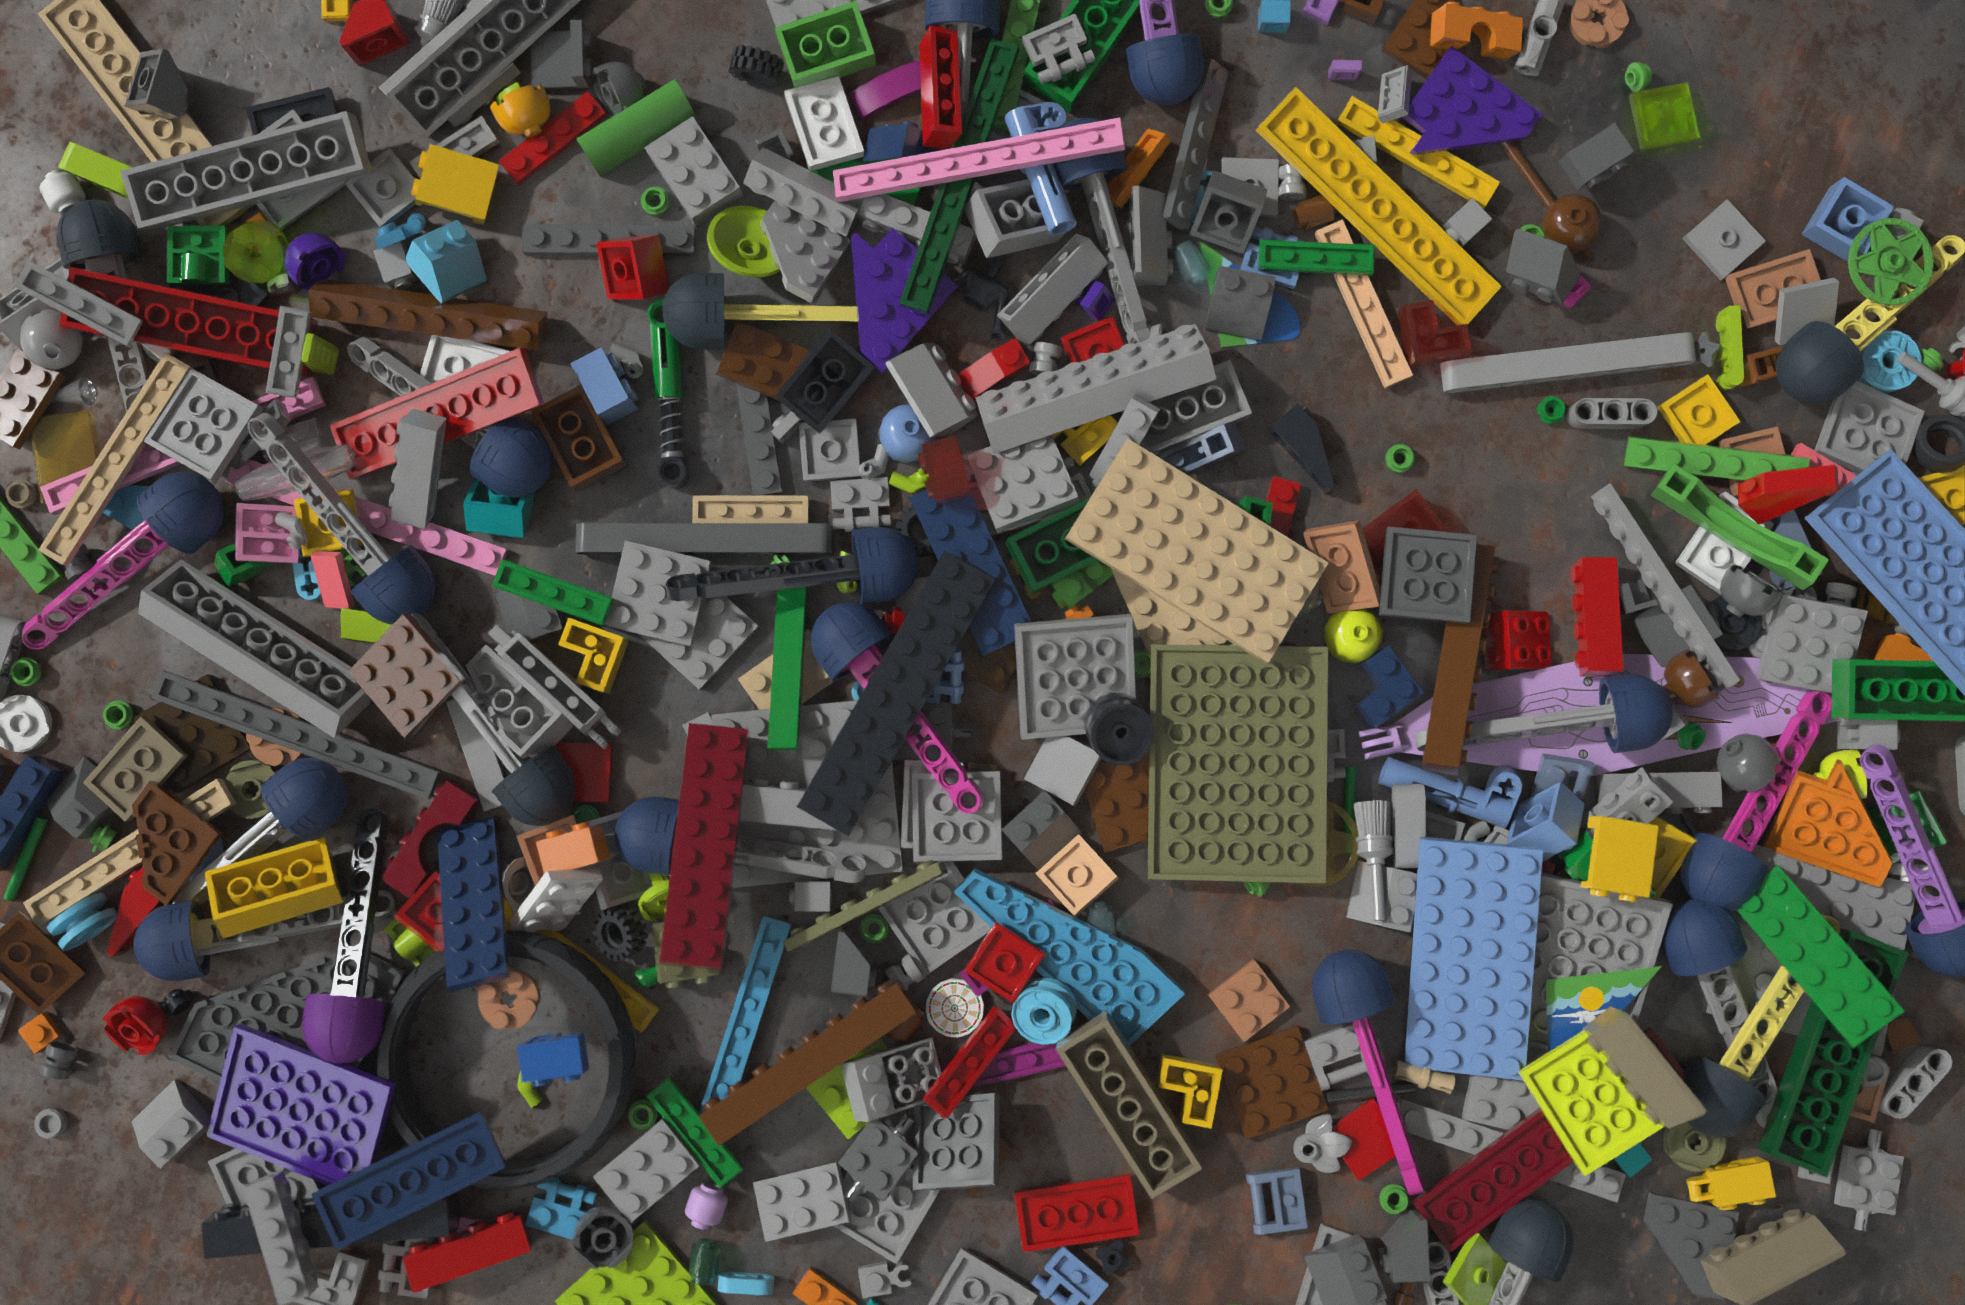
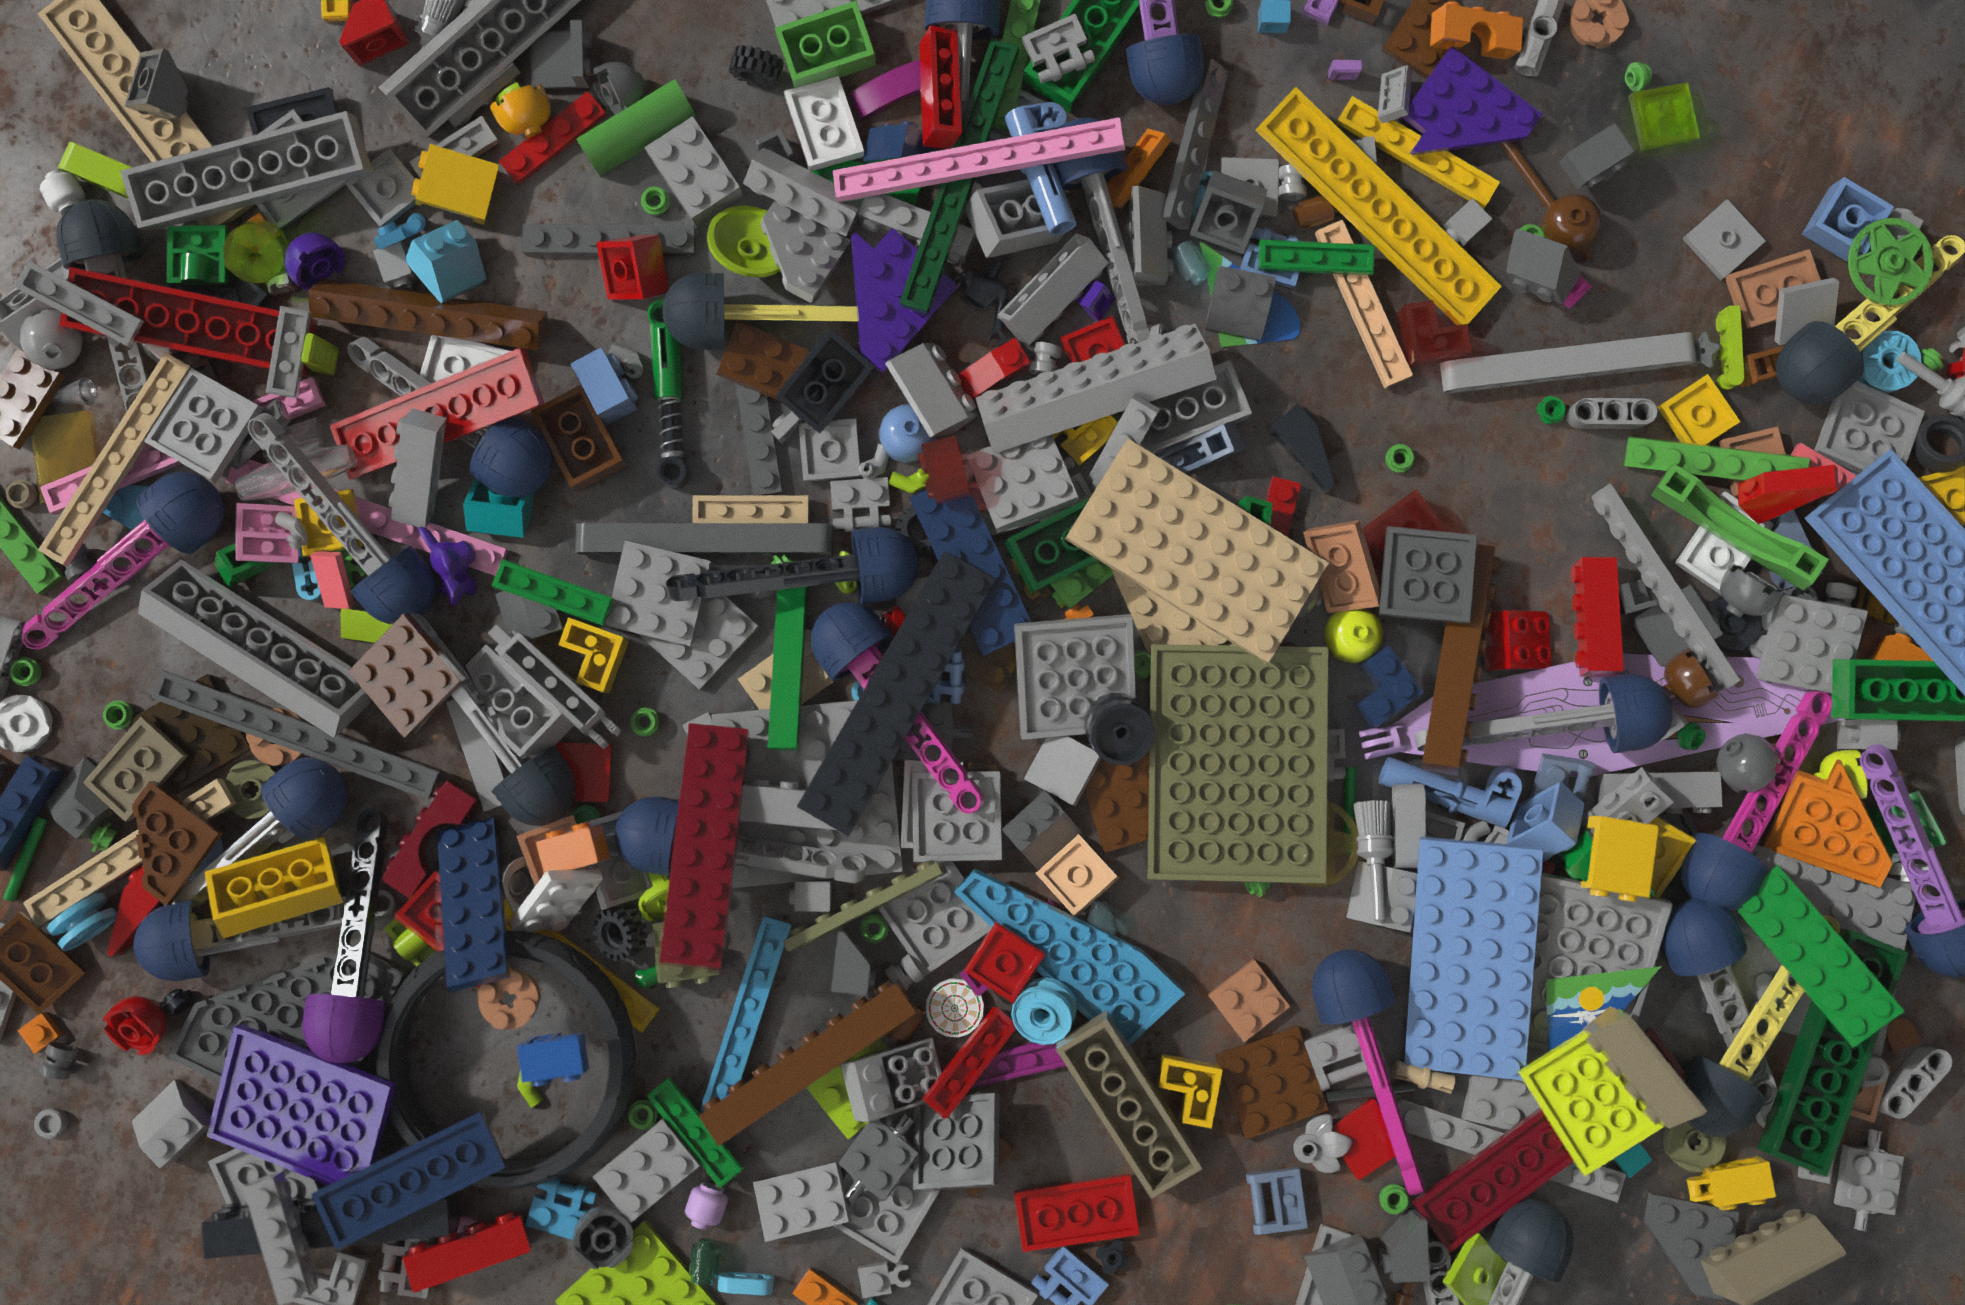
(450, 563): none -> dark purple animal
(636, 722): none -> bright green plate

